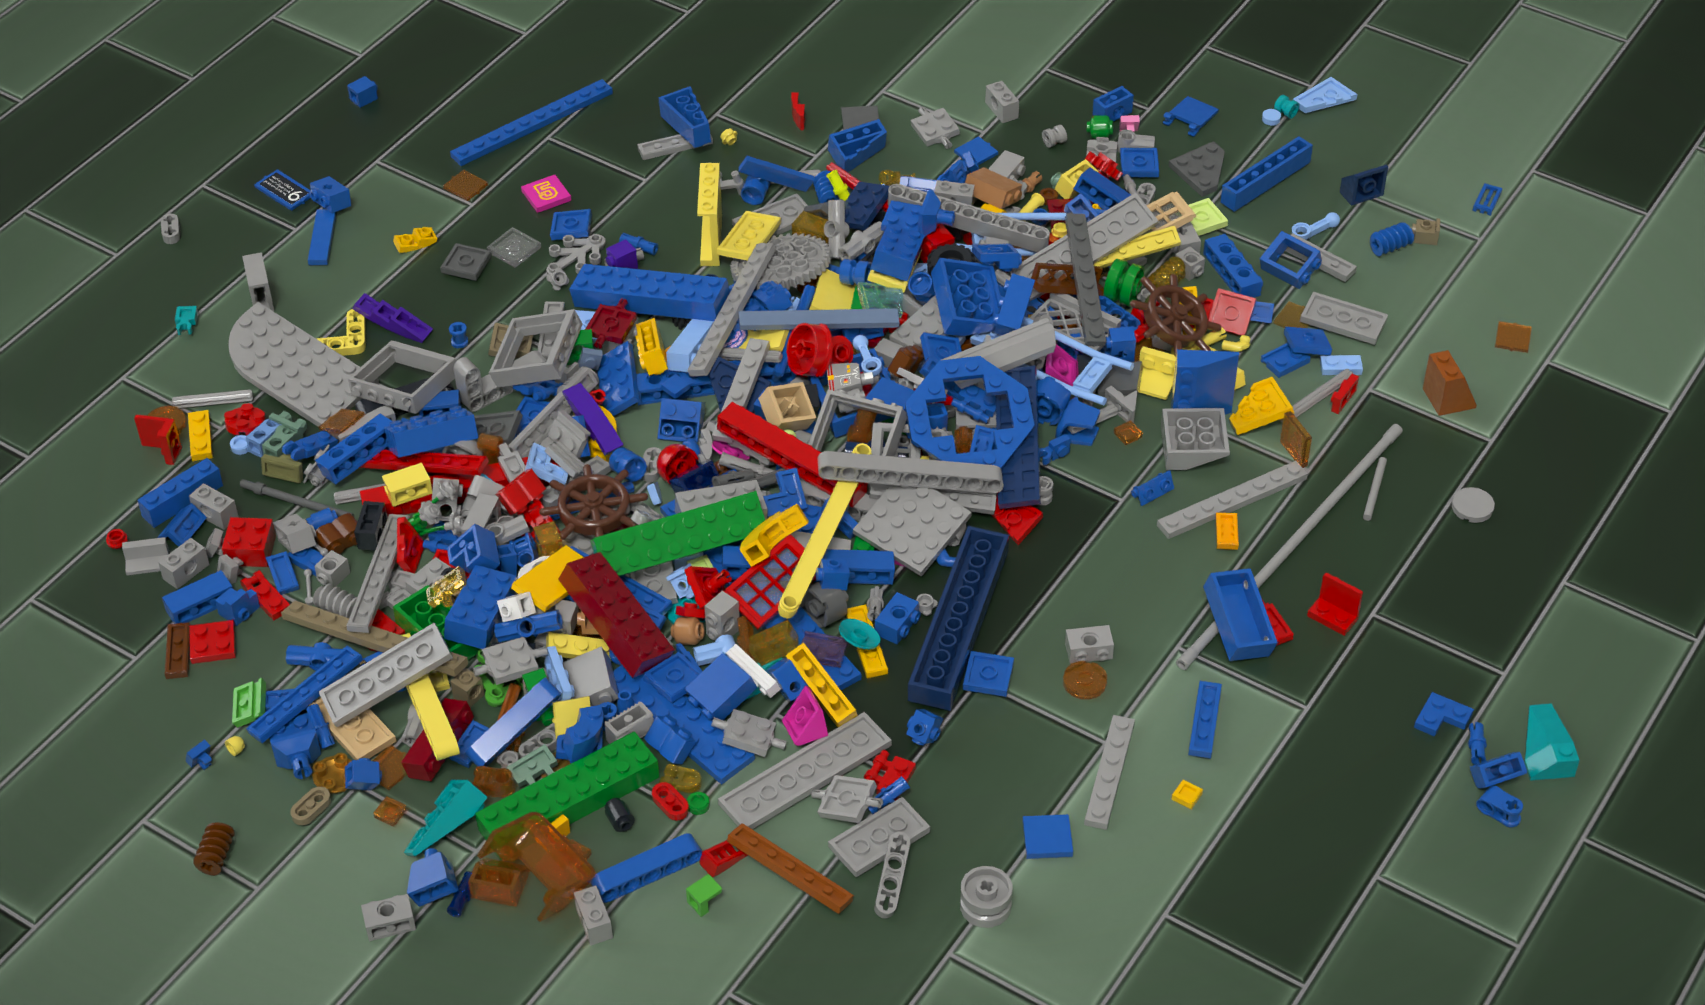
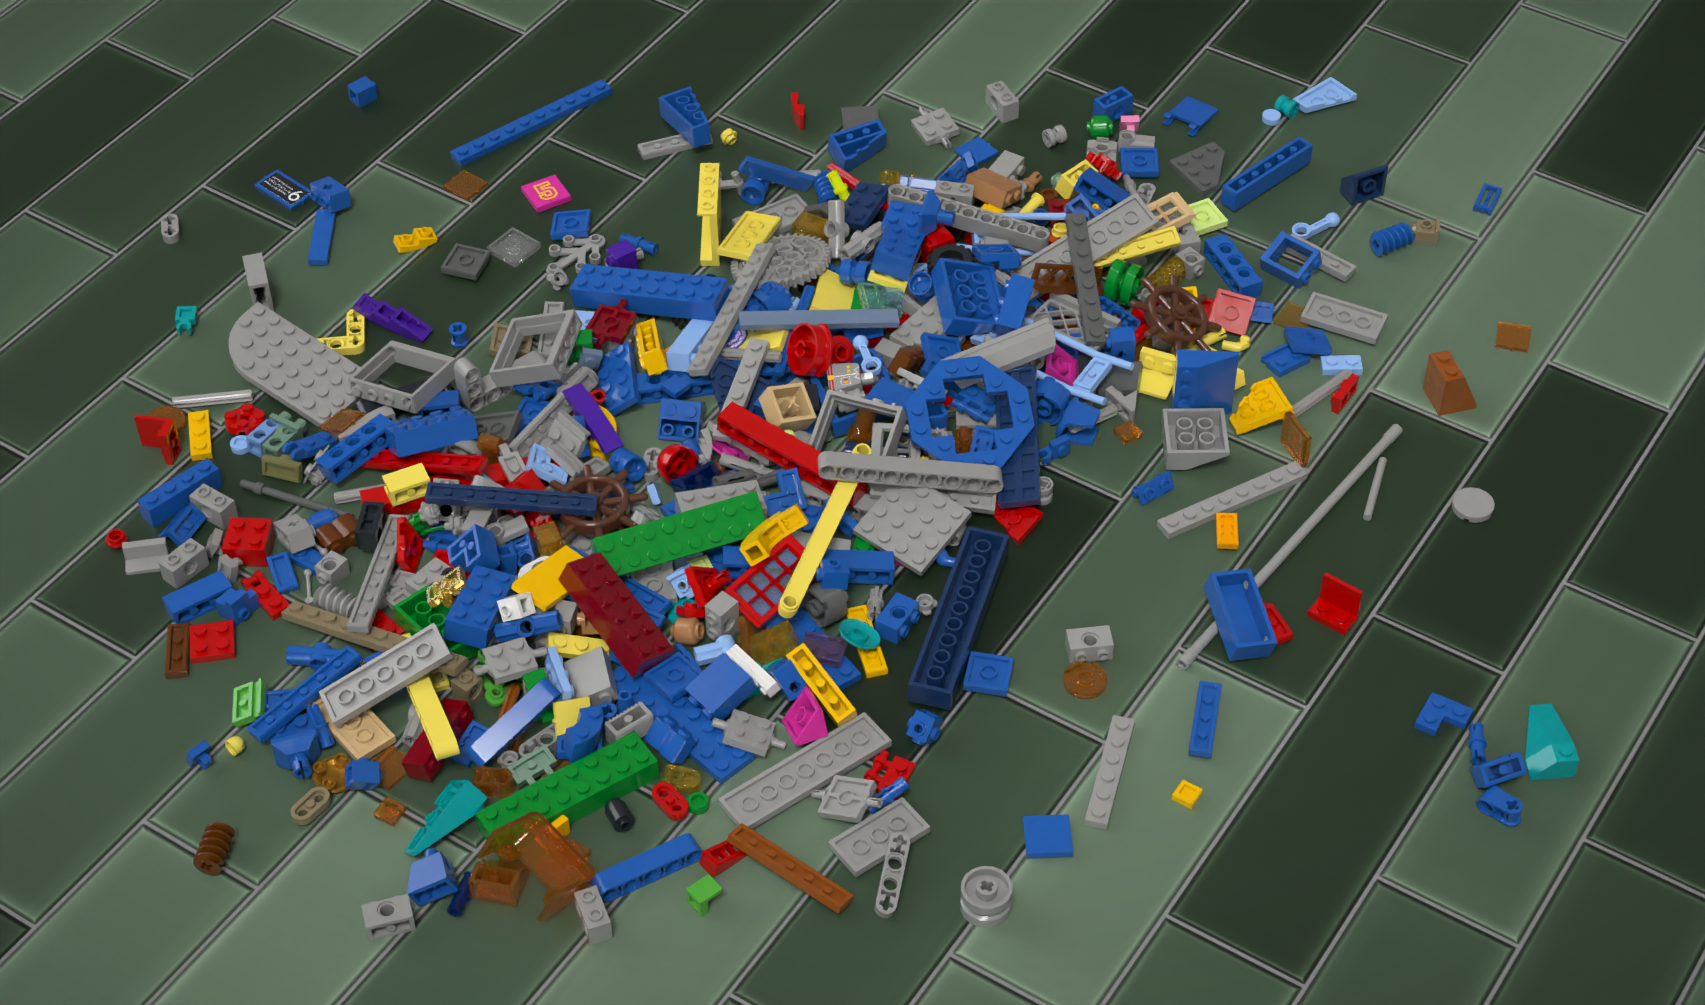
(511, 499): none -> dark blue plate

